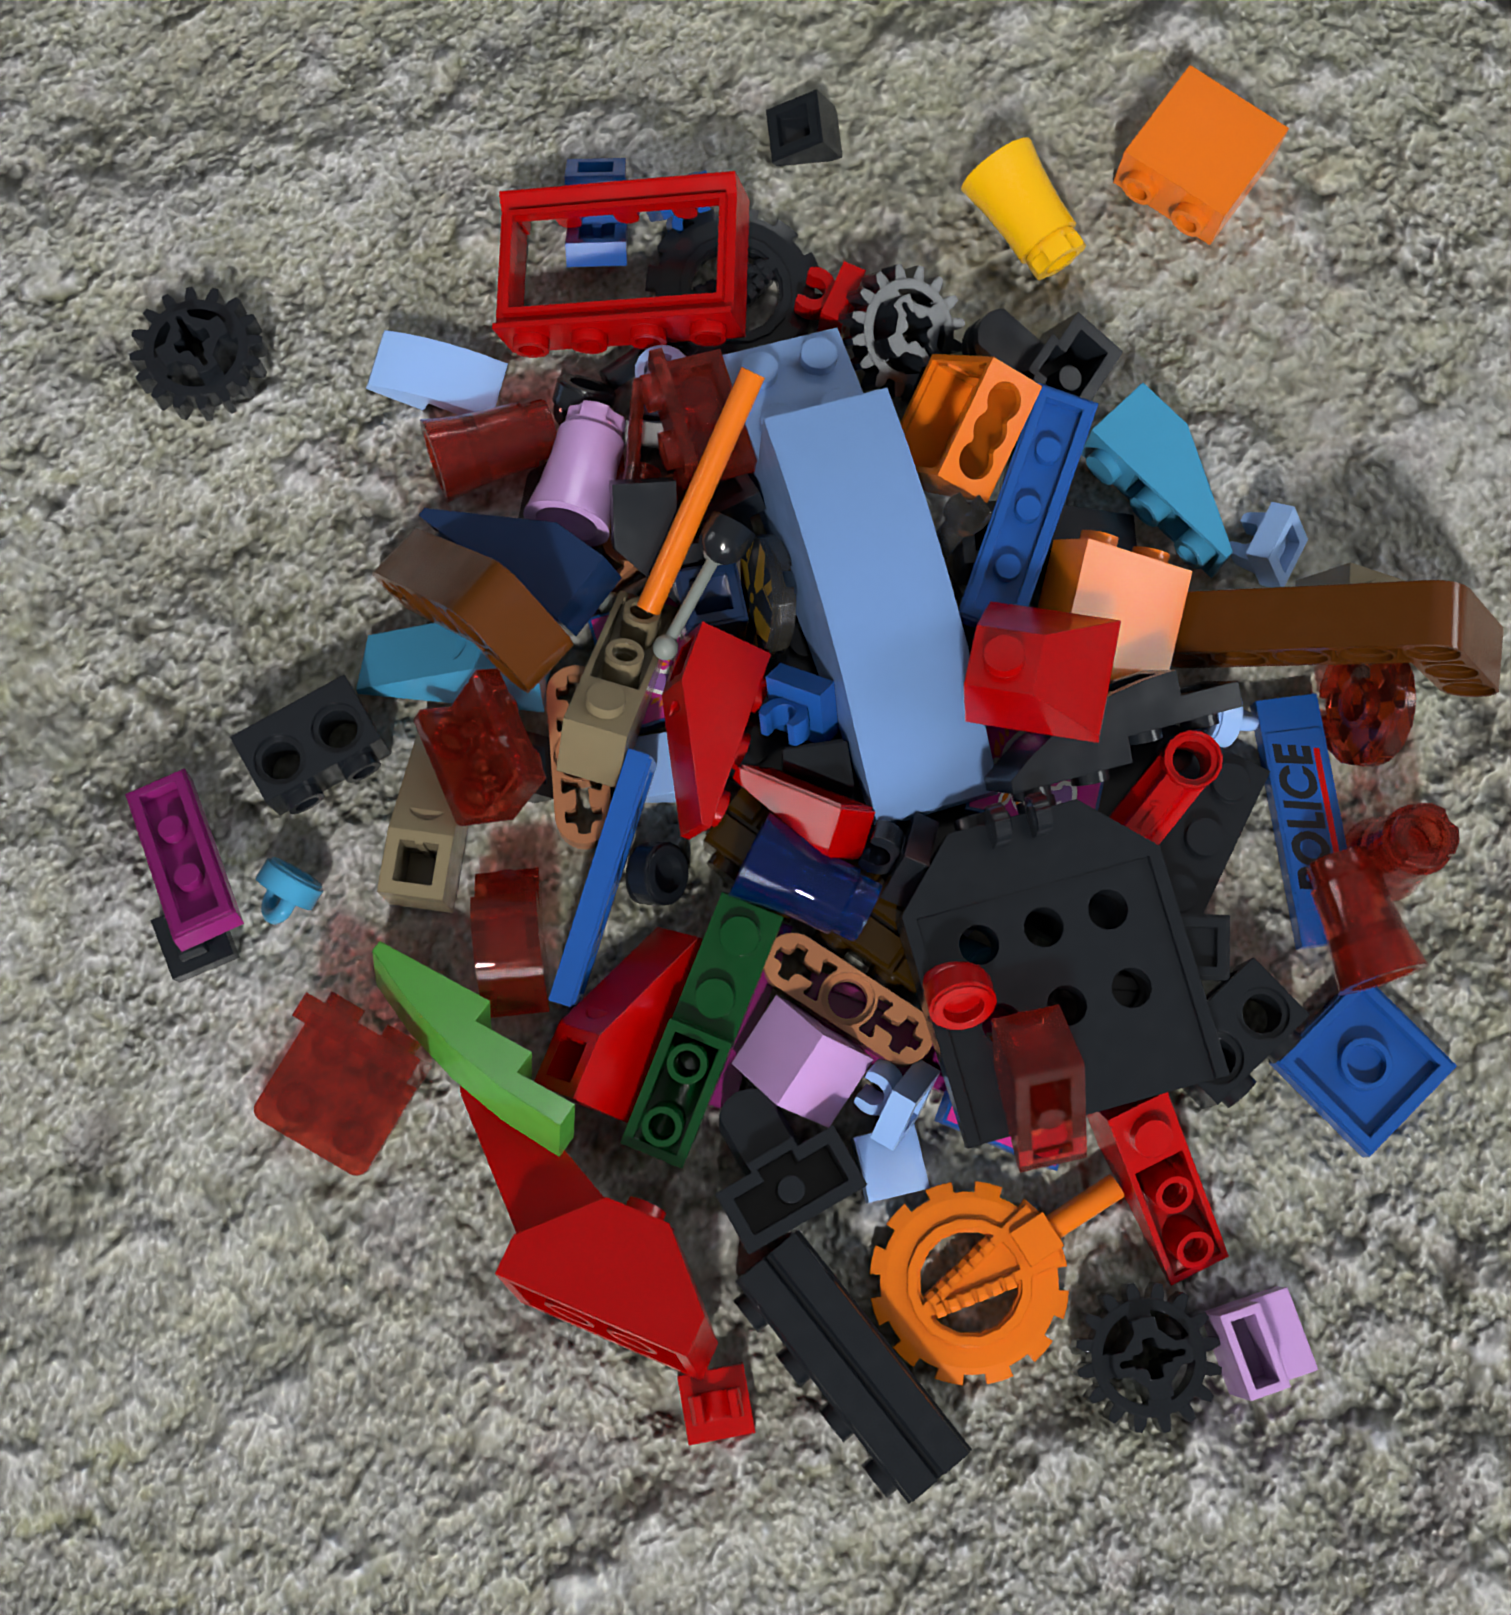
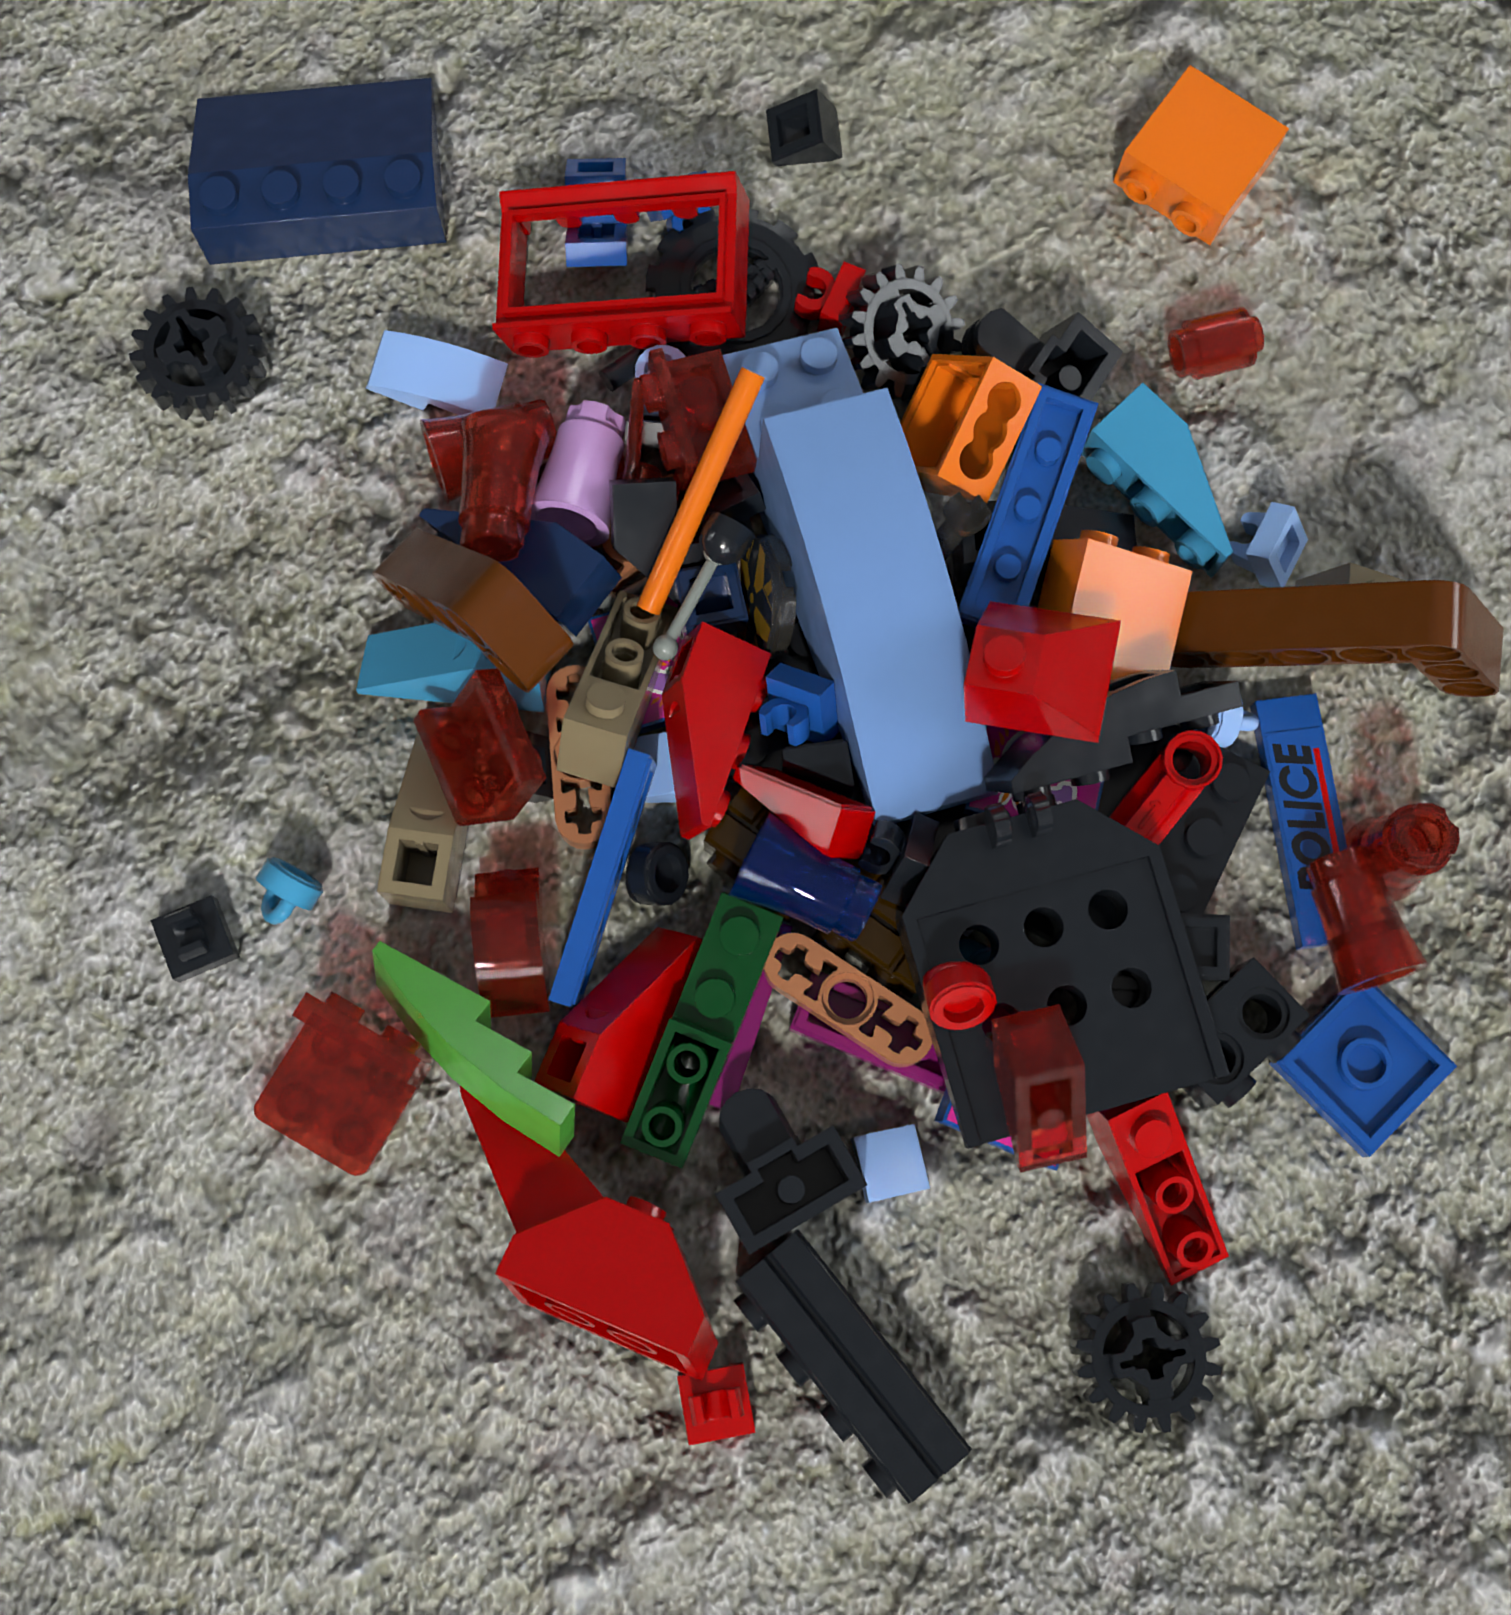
(183, 860): magenta tile -> none
(305, 731): black brick -> none
(316, 171): none -> dark blue slope
(499, 480): none -> clear red plant
(573, 389): black tile -> none
(801, 1062): lavender piece -> none
(900, 1100): light blue tile -> none
(1017, 1252): orange bar -> none
(1025, 208): yellow plant -> none
(1215, 343): none -> clear red brick
(1260, 1343): lavender piece -> none
(1367, 711): clear red tile -> none

